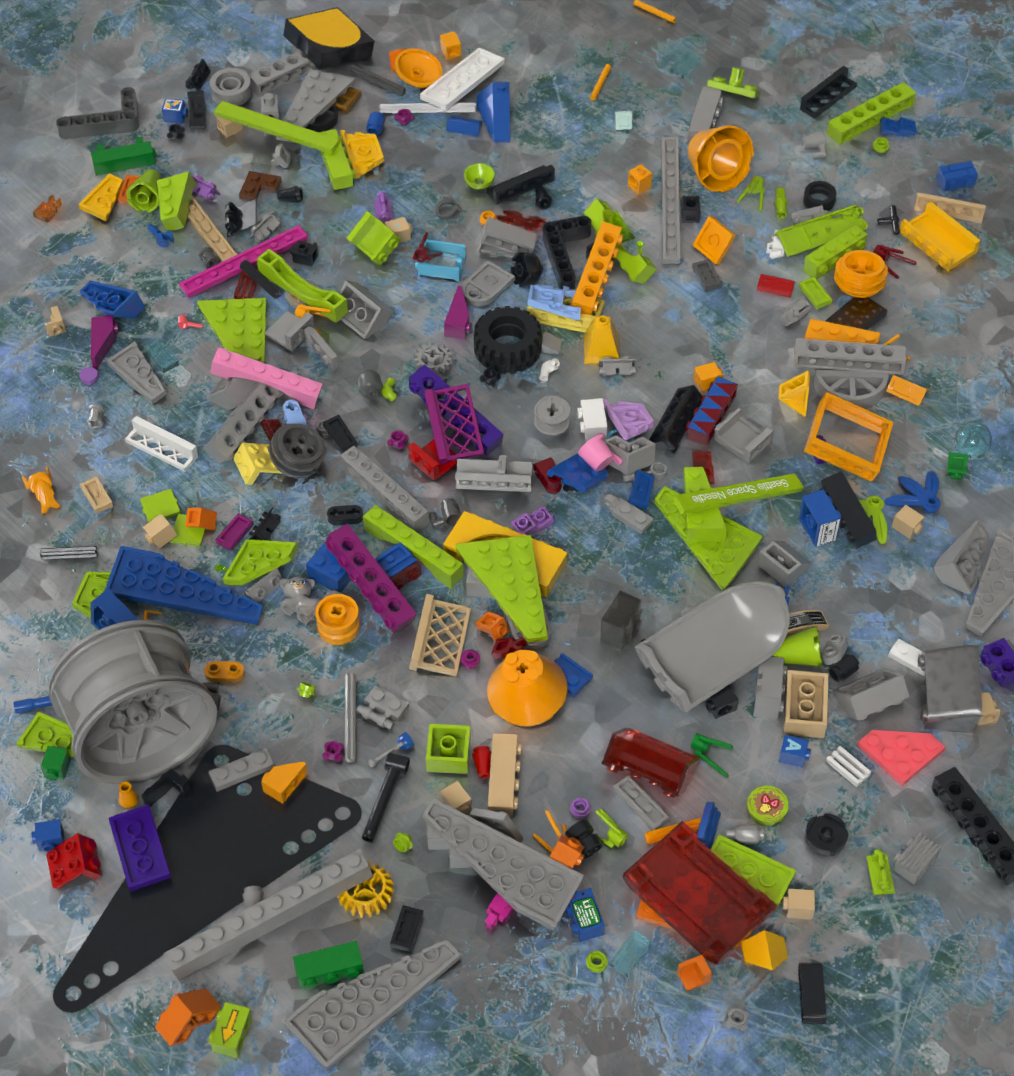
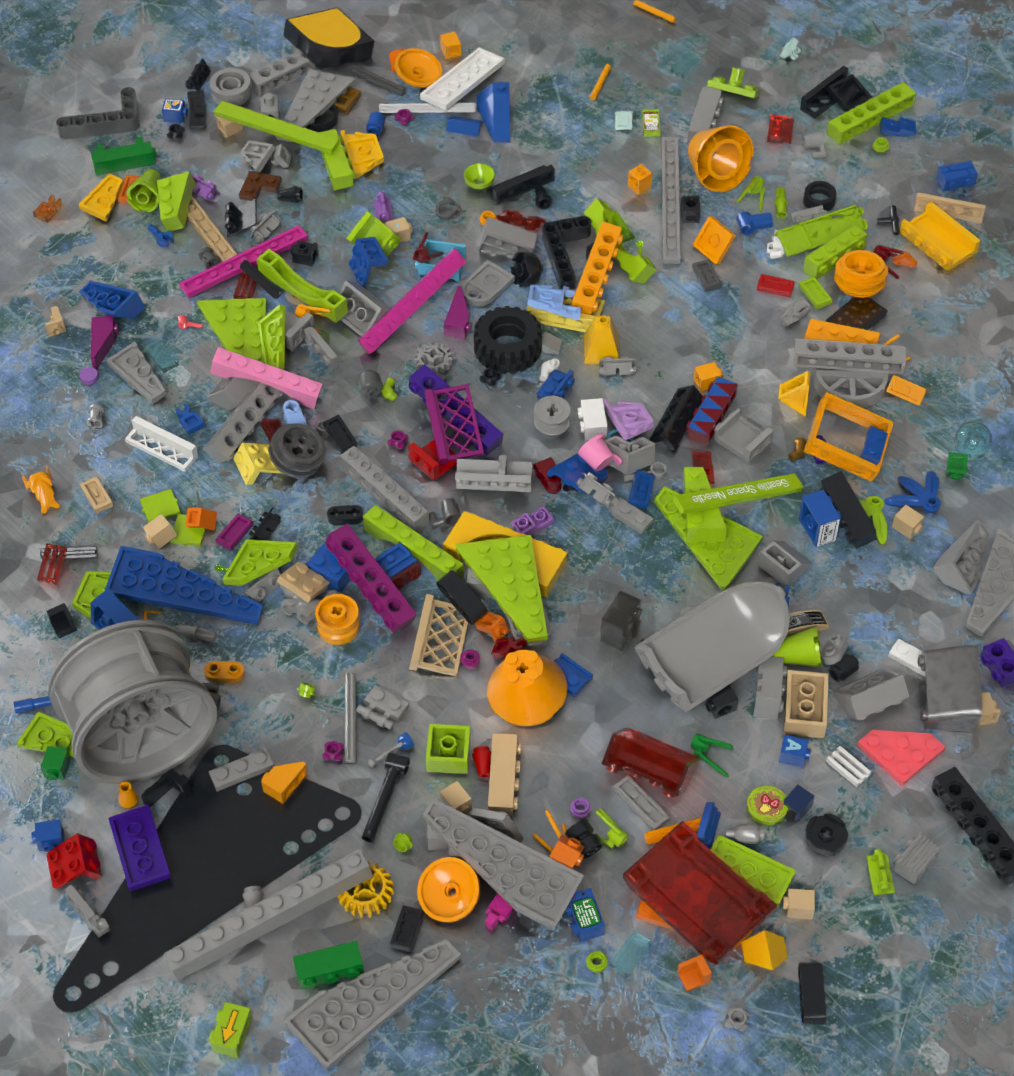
(48, 579): none -> clear red tile
(61, 620): none -> black panel
(86, 912): none -> light grey hinge
(186, 1013): orange brick -> none
(190, 421): none -> blue plate
(197, 633): none -> light grey axle
(257, 154): none -> light grey wing
(273, 337): none -> lime wing
(303, 581): none -> tan plate
(366, 254): none -> blue bracket
(411, 301): none -> dark pink plate
(437, 883): none -> light orange dish
(461, 597): none -> black beam
(557, 384): none -> blue bracket
(601, 493): none -> light grey hinge
(651, 123): none -> tile
(749, 223): none -> blue piece
(780, 129): none -> clear red plate
(790, 50): none -> light aqua tile
(799, 452): none -> pearl gold arm
(799, 801): none -> dark blue panel
(849, 92): none -> black plate
(874, 445): none -> blue plate
(905, 260): none -> orange tile

